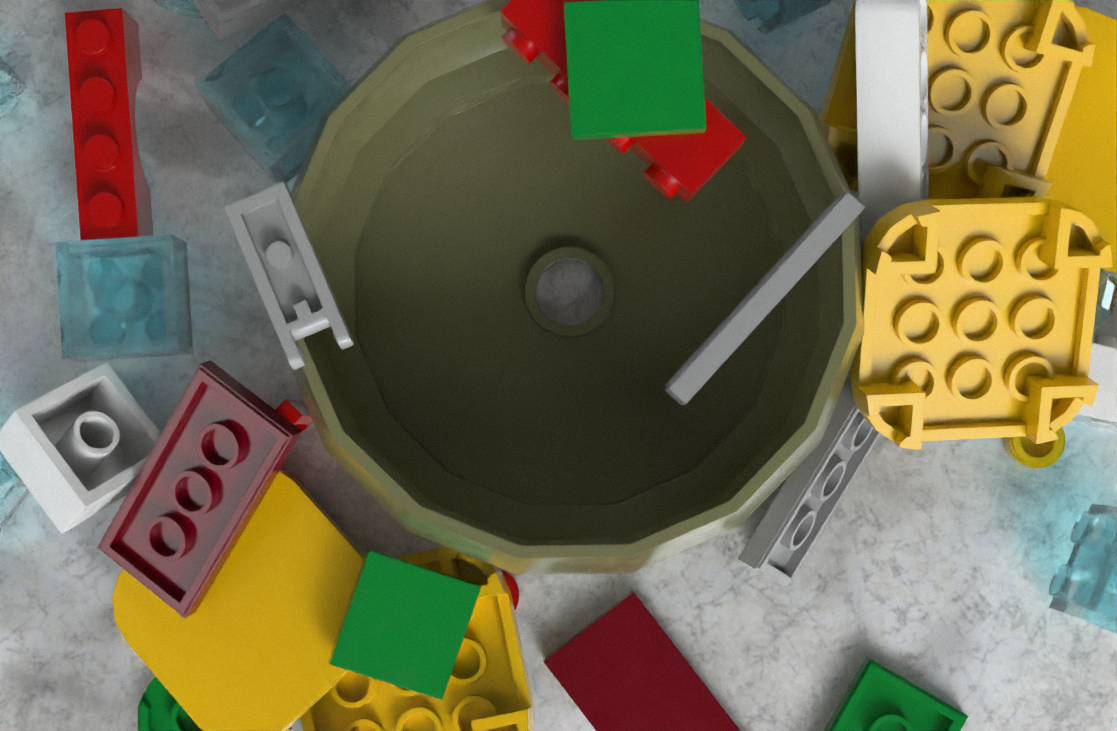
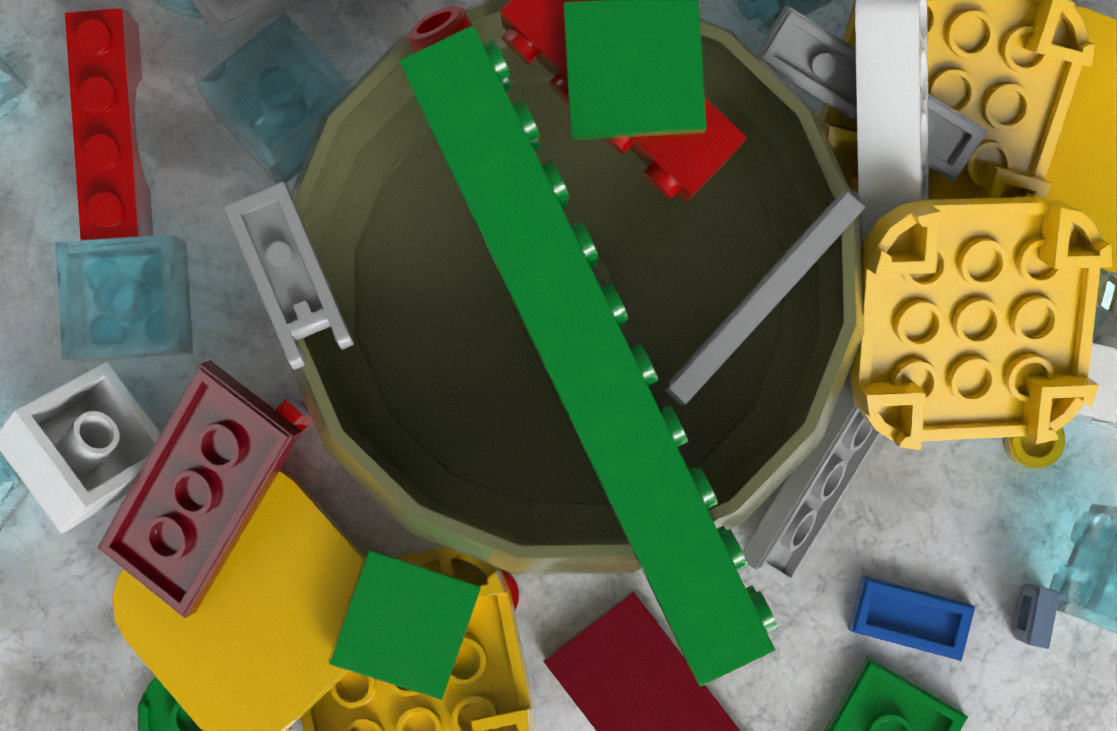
(437, 27): none -> red tile
(586, 355): none -> green brick
(827, 70): none -> light grey tile
(911, 618): none -> blue tile
(1036, 615): none -> sand blue tile

